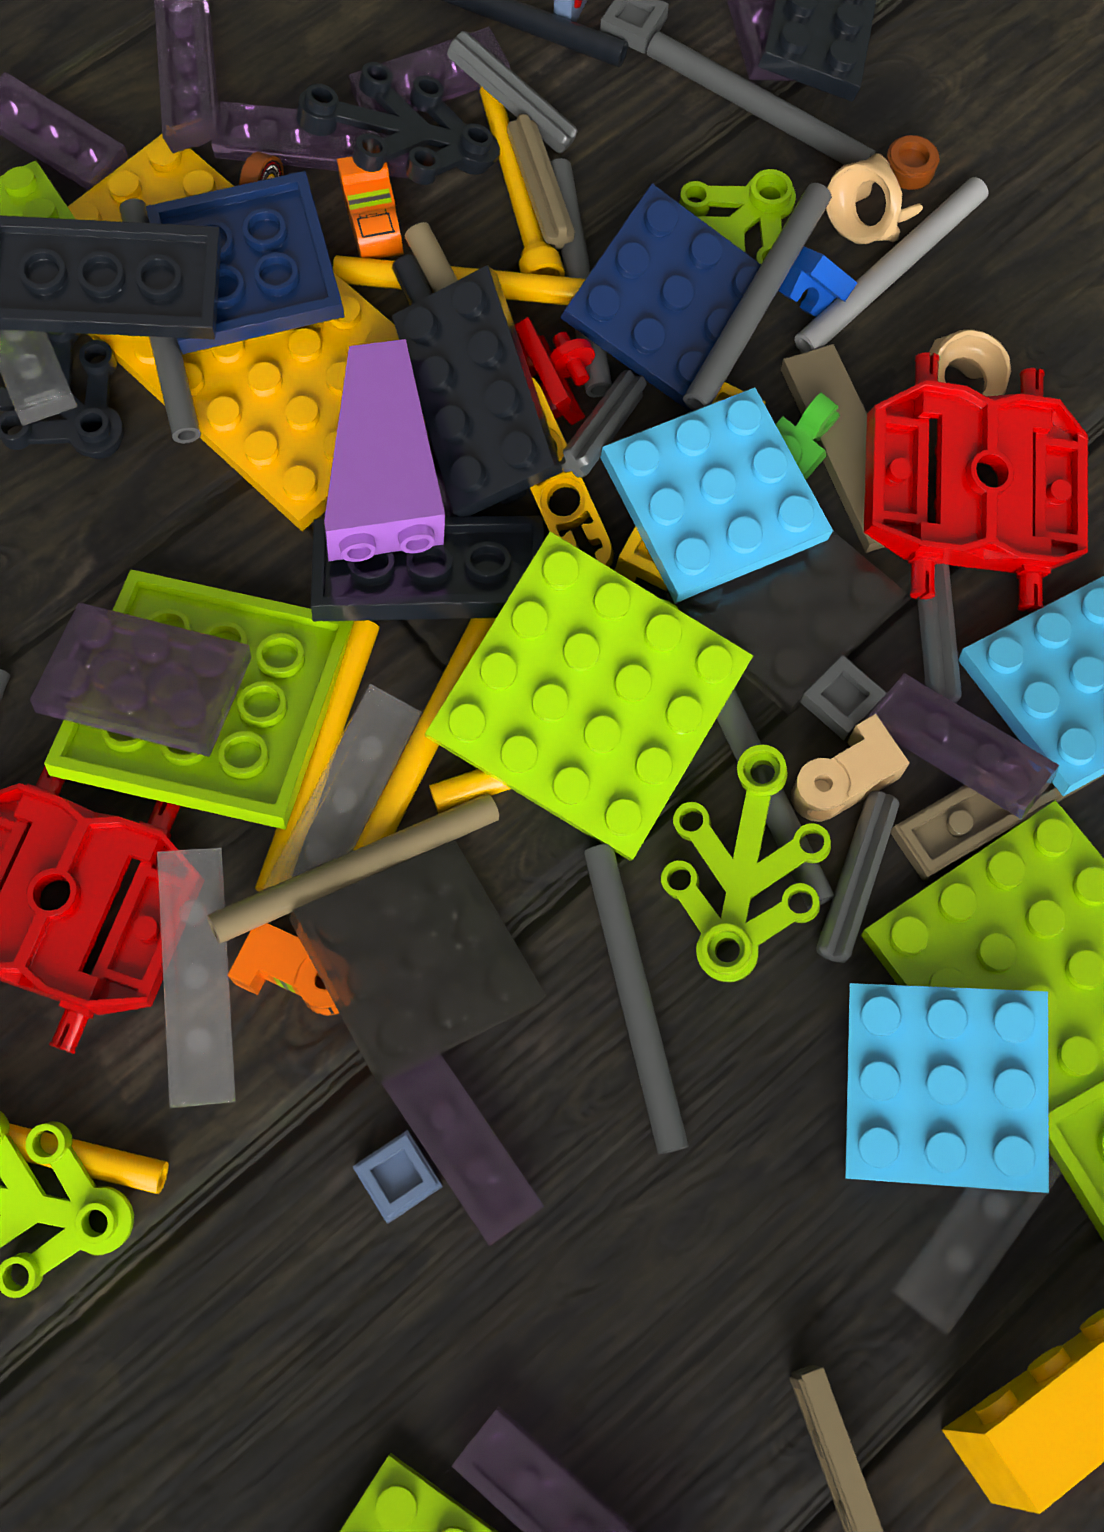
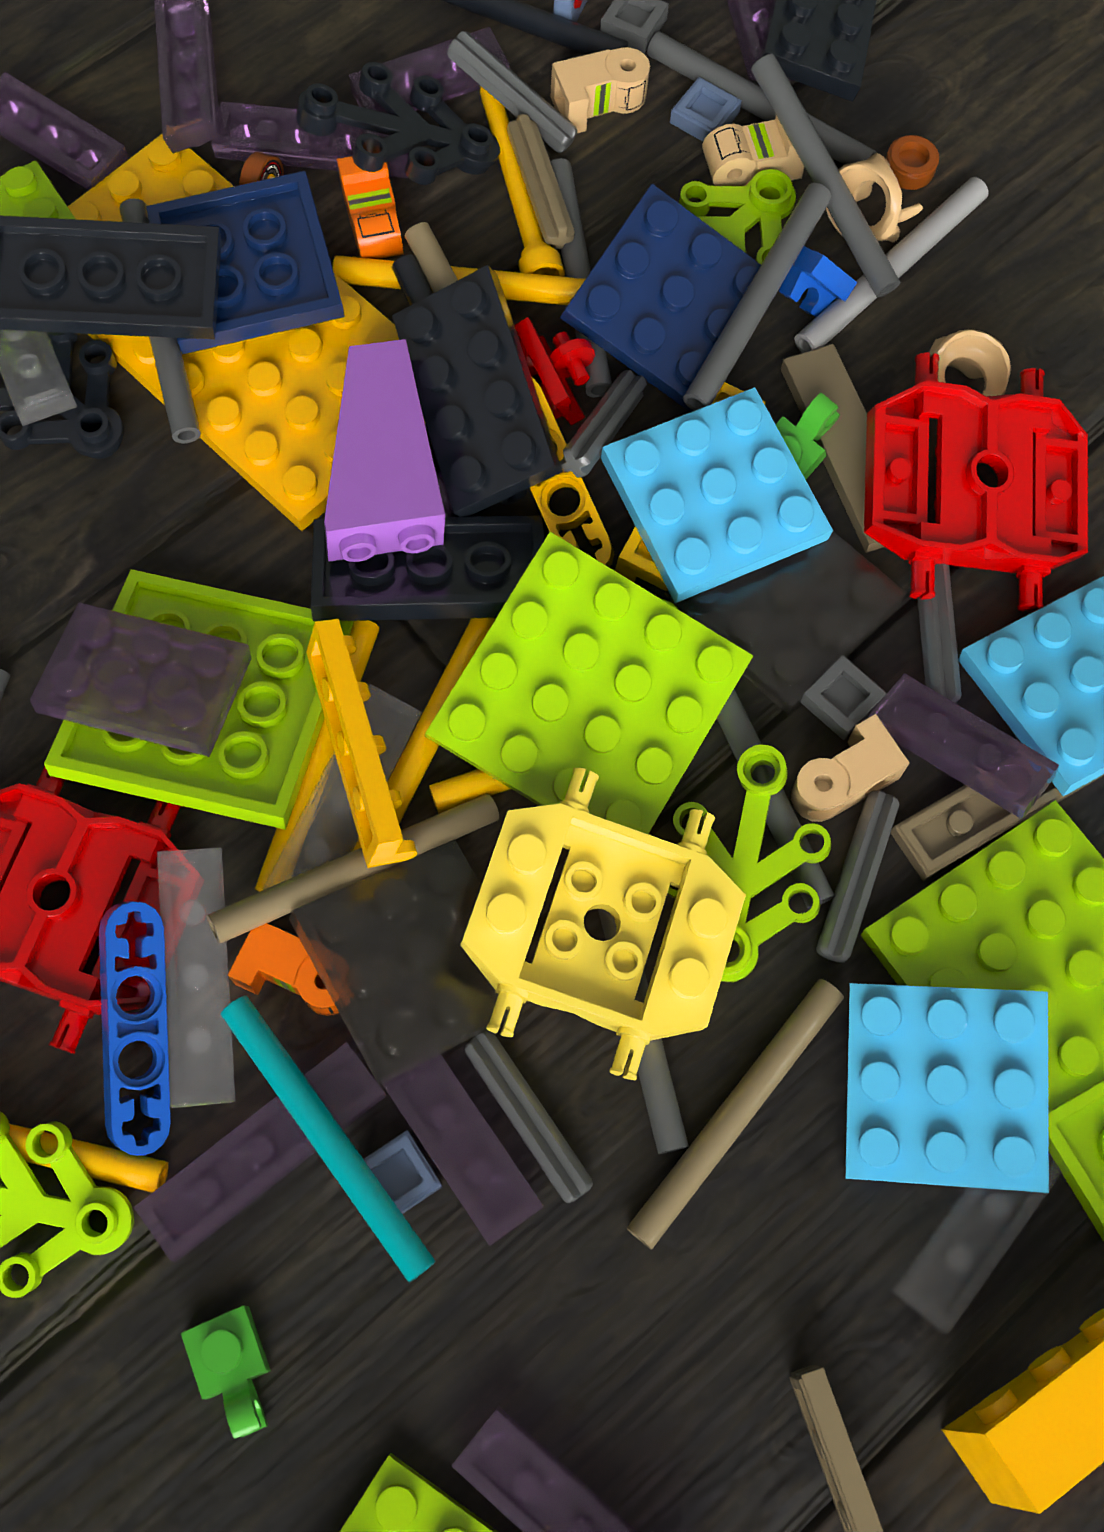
(123, 1028): none -> blue beam
(225, 1360): none -> bright green plate
(252, 1158): none -> clear purple plate
(328, 1138): none -> teal piece
(356, 746): none -> yellow hinge
(528, 1116): none -> dark grey axle
(599, 84): none -> tan leg
(630, 879): none -> light yellow piece
(704, 109): none -> sand blue tile
(734, 1114): none -> dark tan piece
(740, 152): none -> tan leg
(824, 171): none -> dark grey piece

